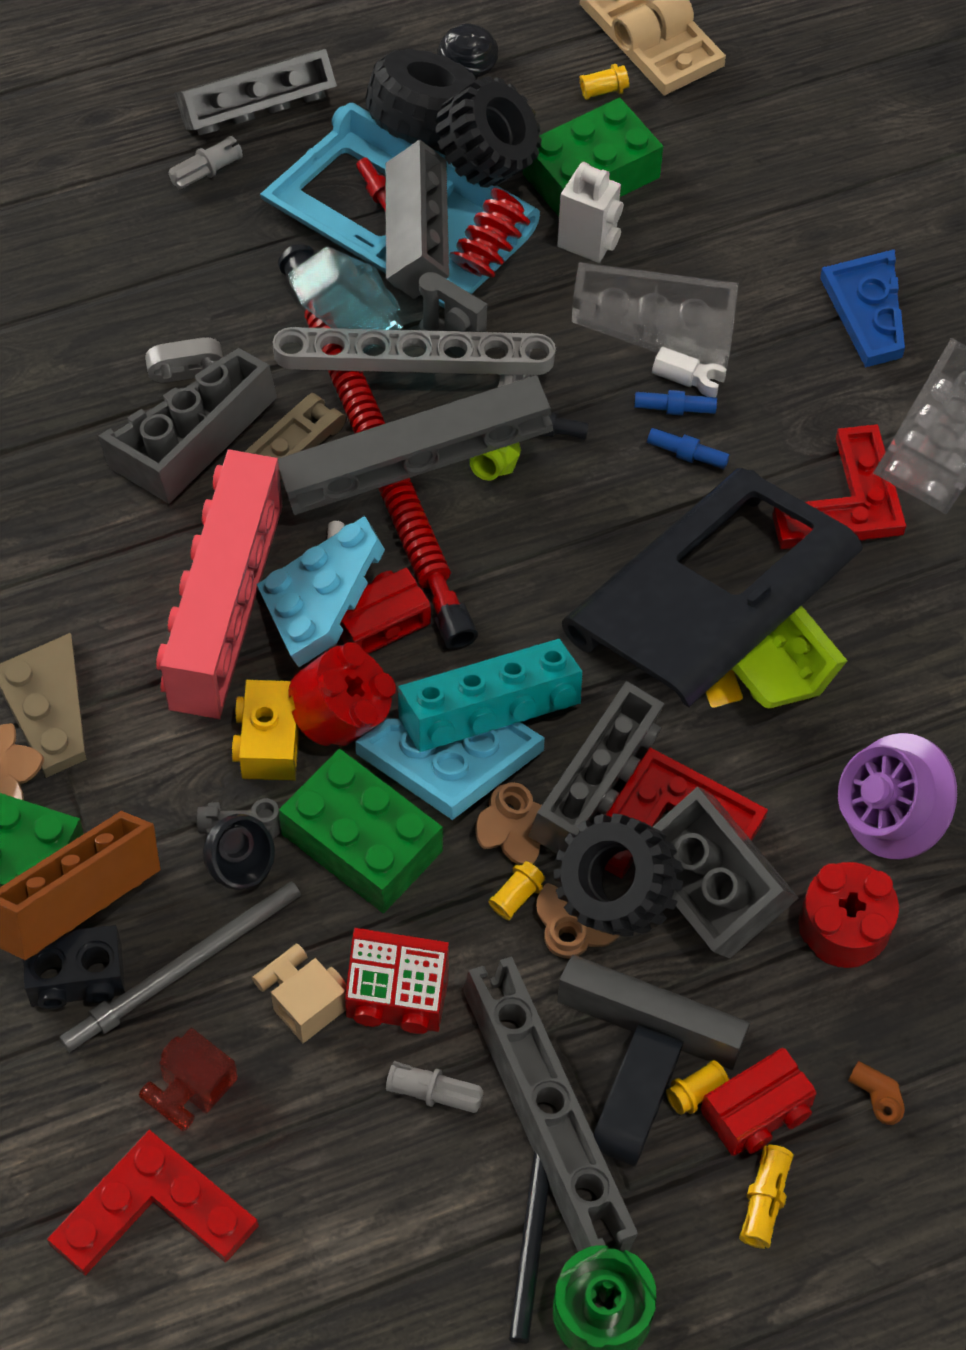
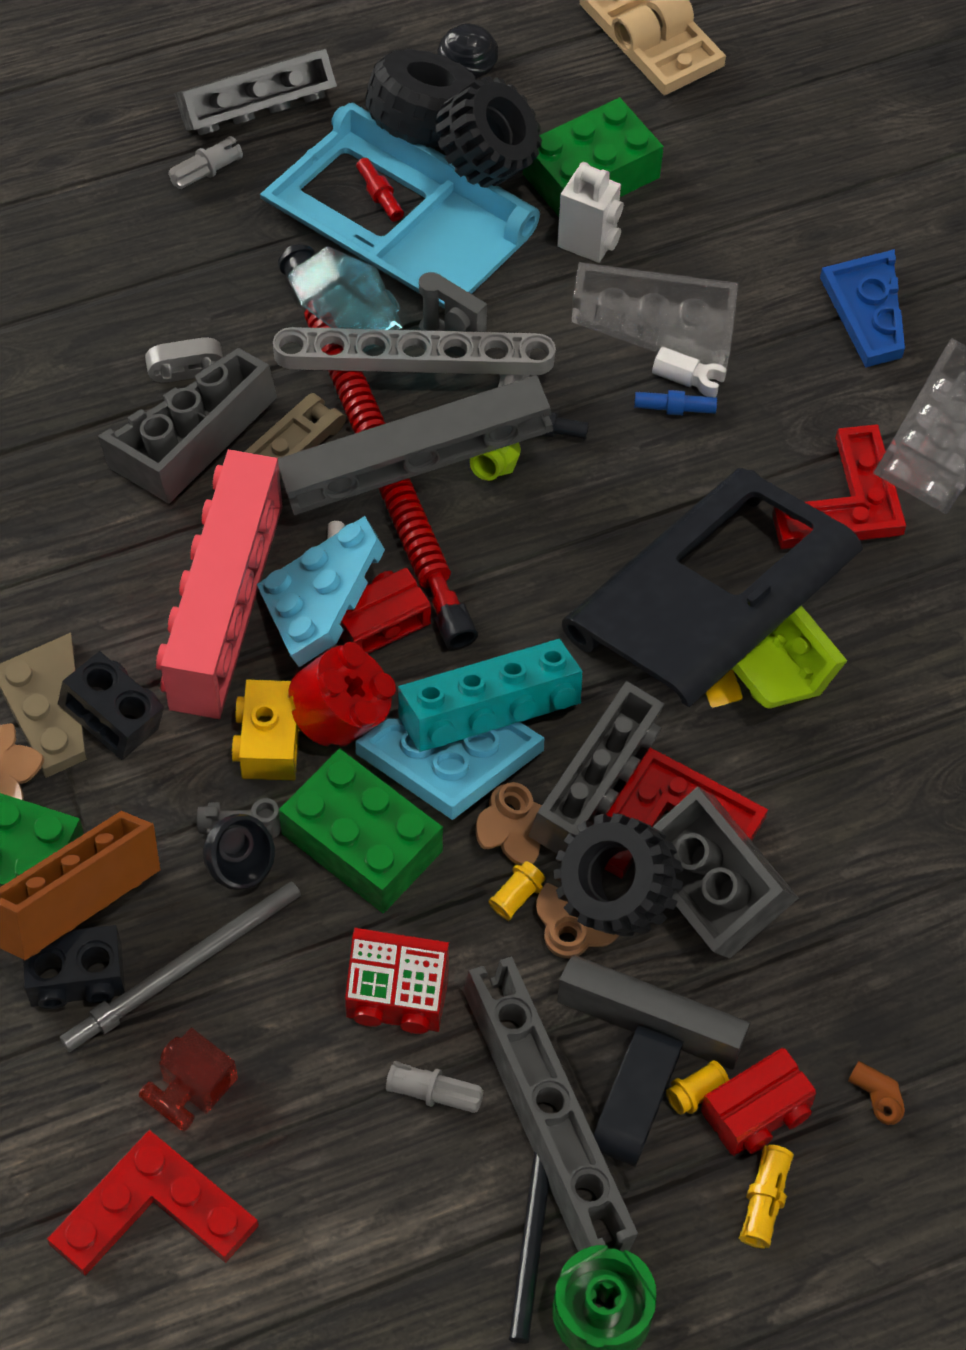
(104, 710): none -> black brick
(305, 997): tan brick -> none
(416, 217): dark grey brick -> none
(490, 234): red piece -> none
(604, 81): yellow pin -> none
(688, 448): blue bar -> none
(853, 891): red brick -> none
(898, 795): medium lavender piece -> none

